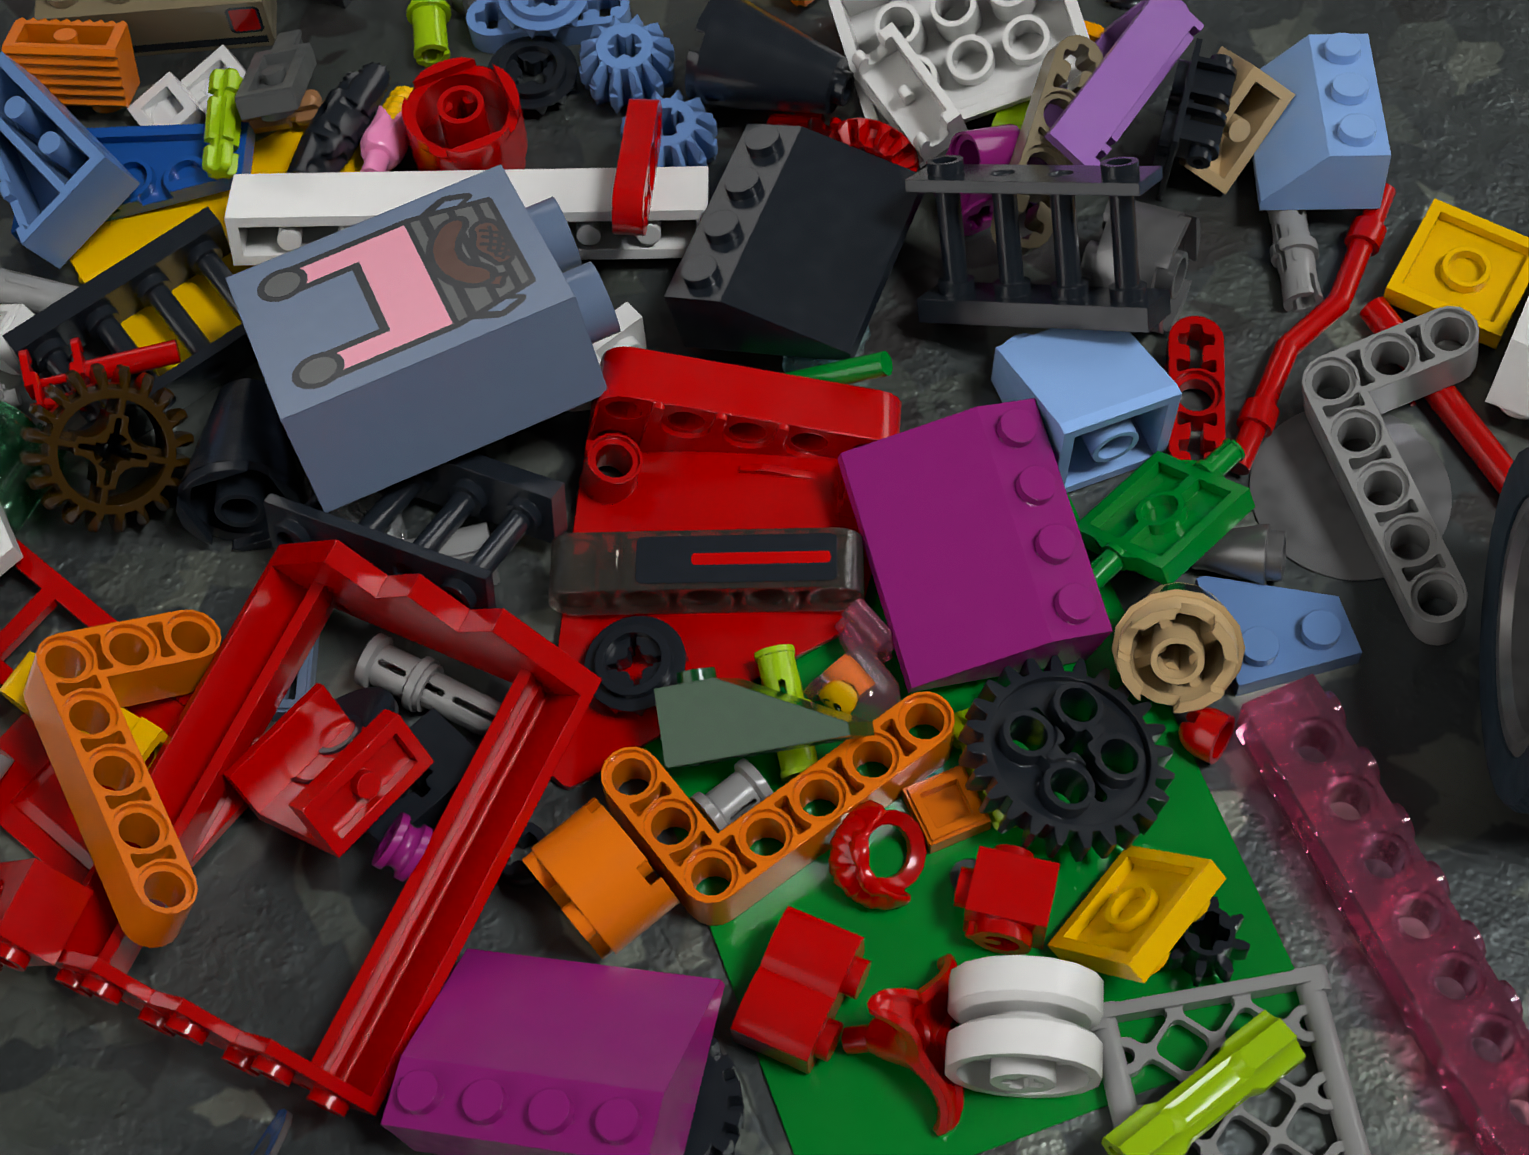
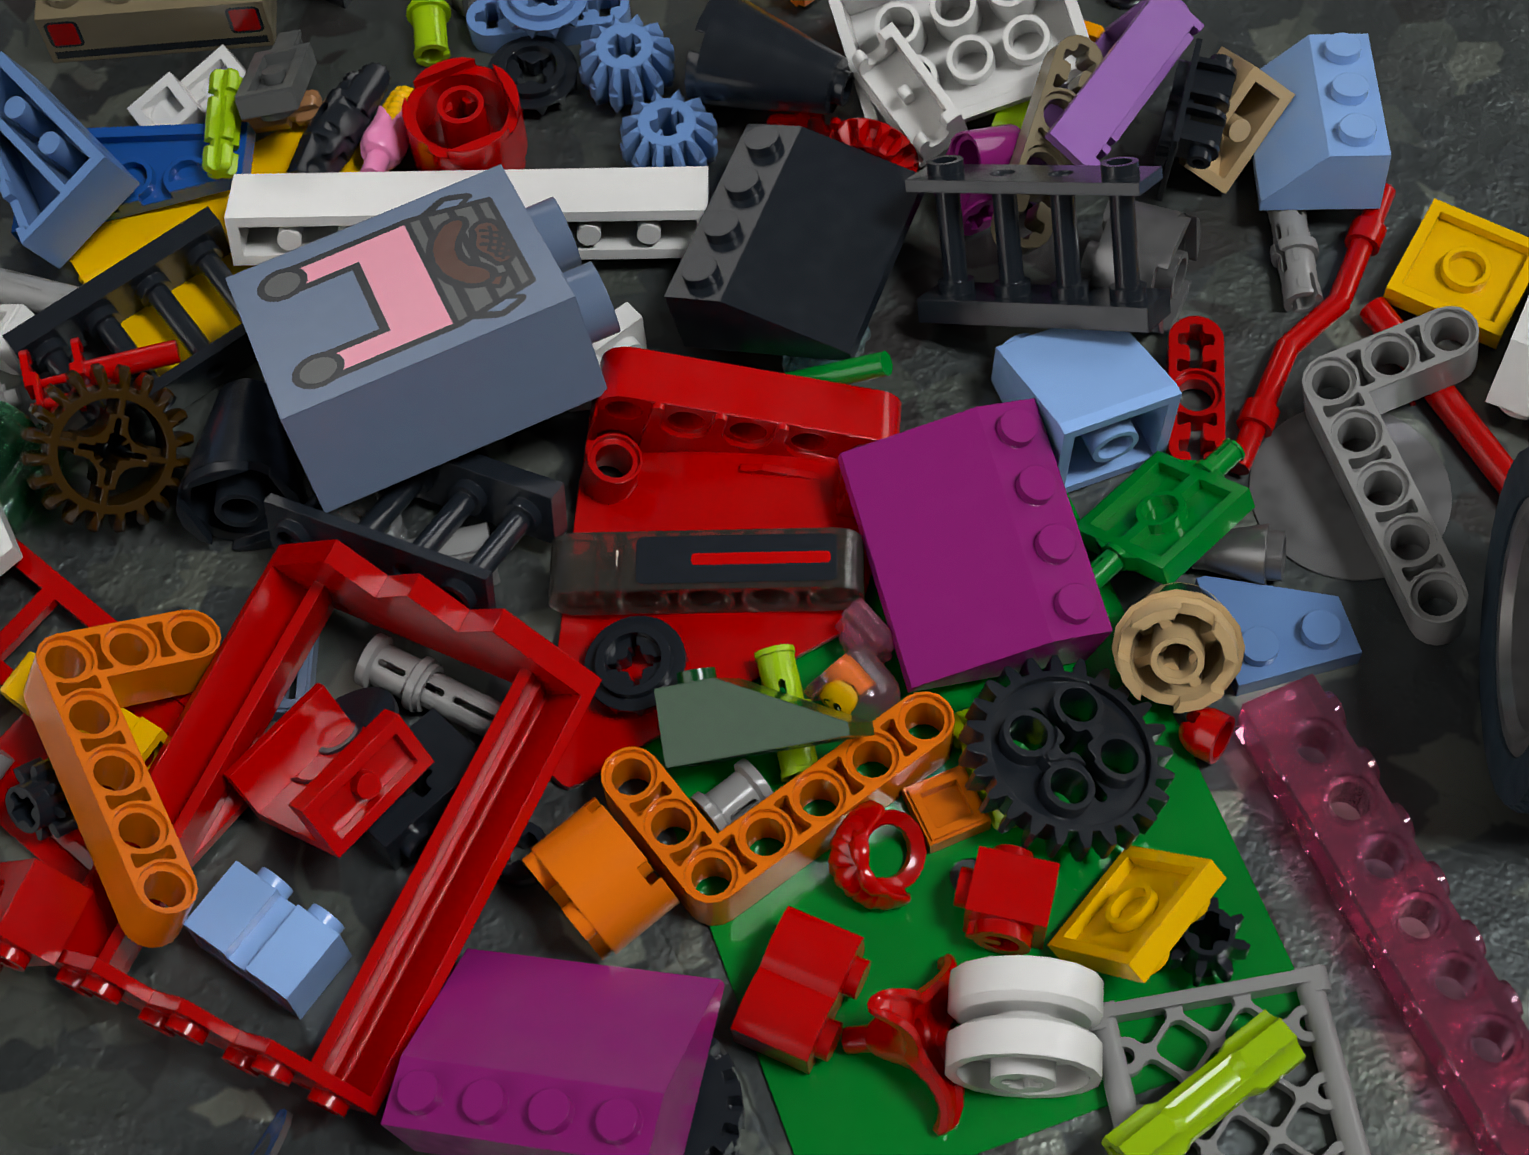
(39, 801): none -> black gear
(77, 60): orange brick -> none
(268, 939): none -> light blue brick
(402, 846): magenta bush -> none
(637, 167): red beam -> none

